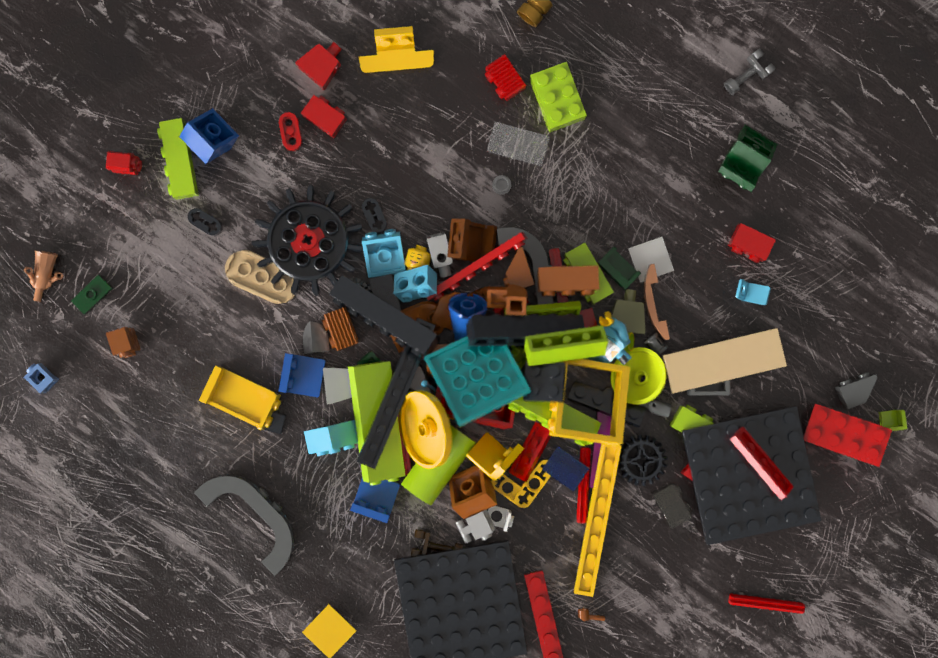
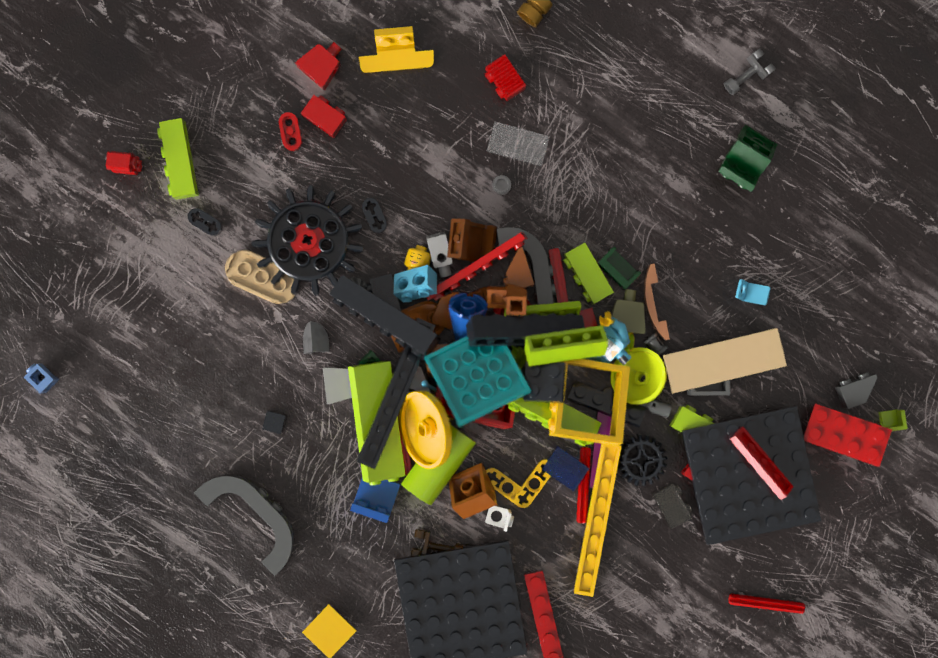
(42, 272): nougat piece -> none
(91, 294): dark green plate -> none
(123, 342): dark orange brick -> none
(209, 136): blue brick -> none
(240, 397): yellow panel -> none
(302, 375): blue bracket -> none
(331, 438): medium azure brick -> none
(341, 329): dark orange brick -> none
(383, 253): medium azure plate -> none
(479, 525): light grey brick -> none
(492, 456): yellow bracket -> none
(533, 448): red plate -> none
(557, 97): lime brick -> none
(567, 280): dark orange brick -> none
(584, 615): dark orange hand -> none
(651, 253): white sticker -> none
(751, 243): red brick -> none

